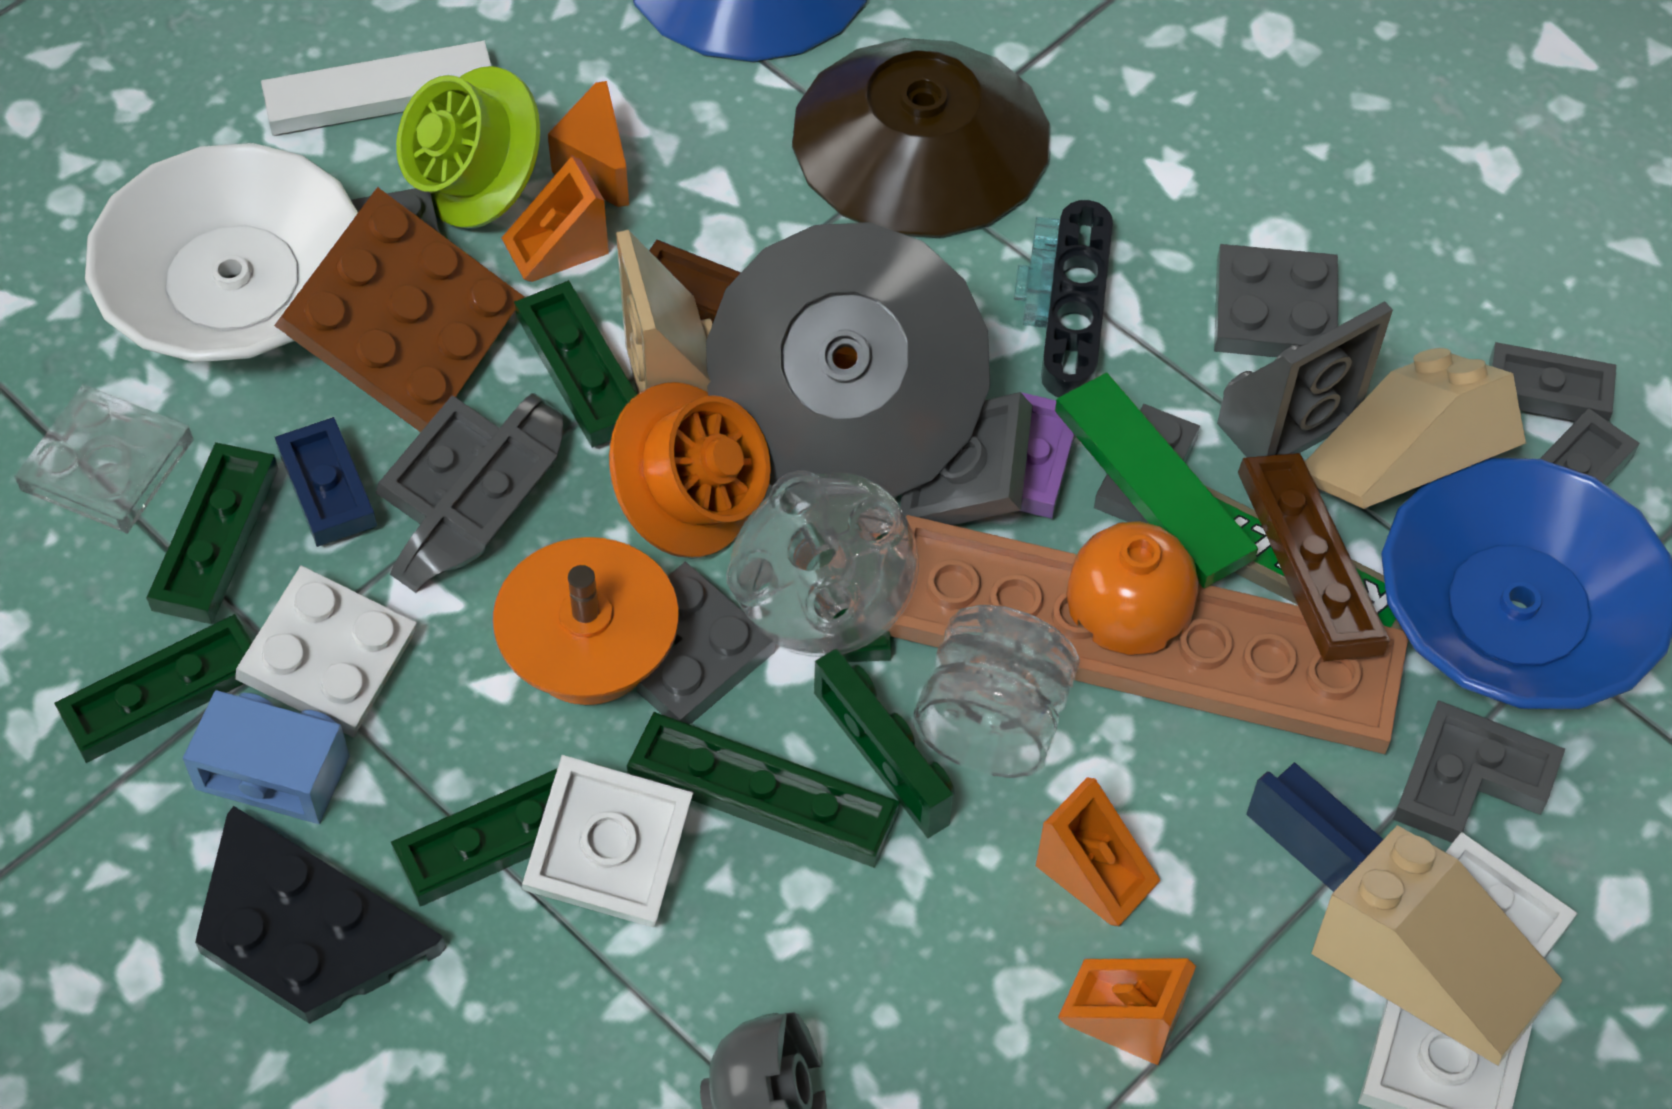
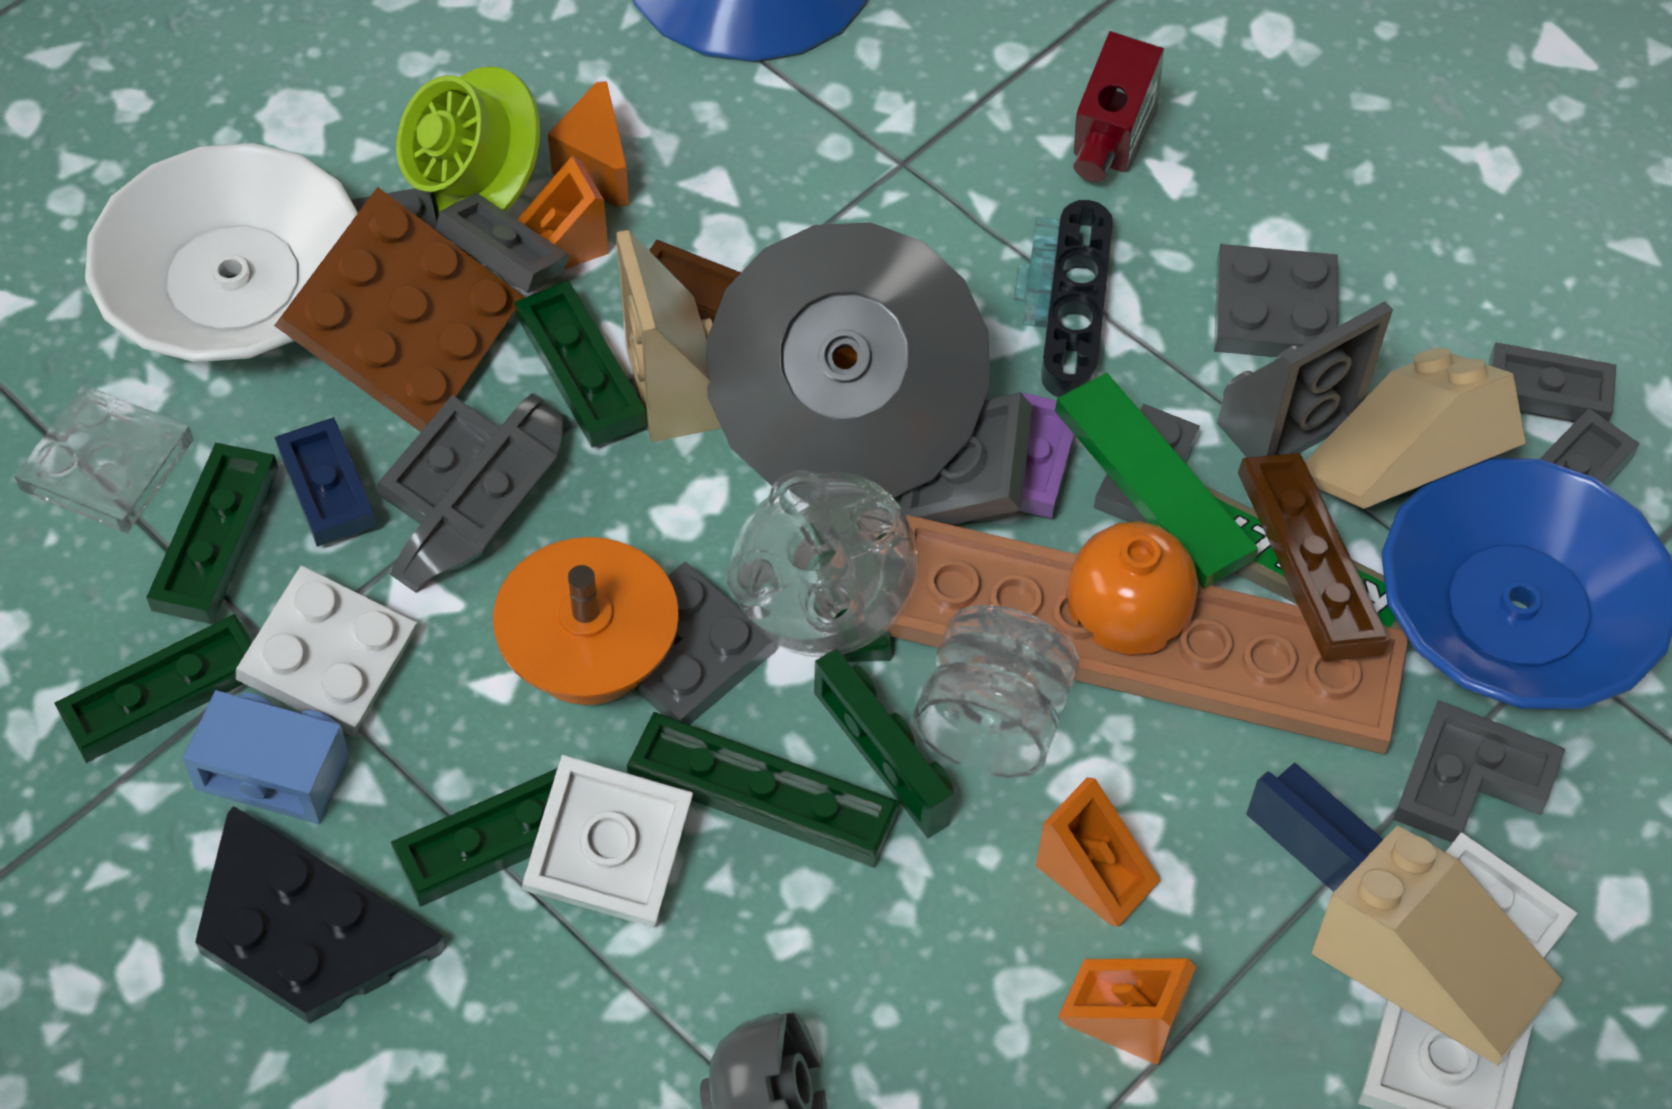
(362, 88): white tile -> none
(501, 242): none -> dark grey plate
(687, 468): orange piece -> none
(921, 137): dark brown dish -> none
(1111, 122): none -> dark red torso

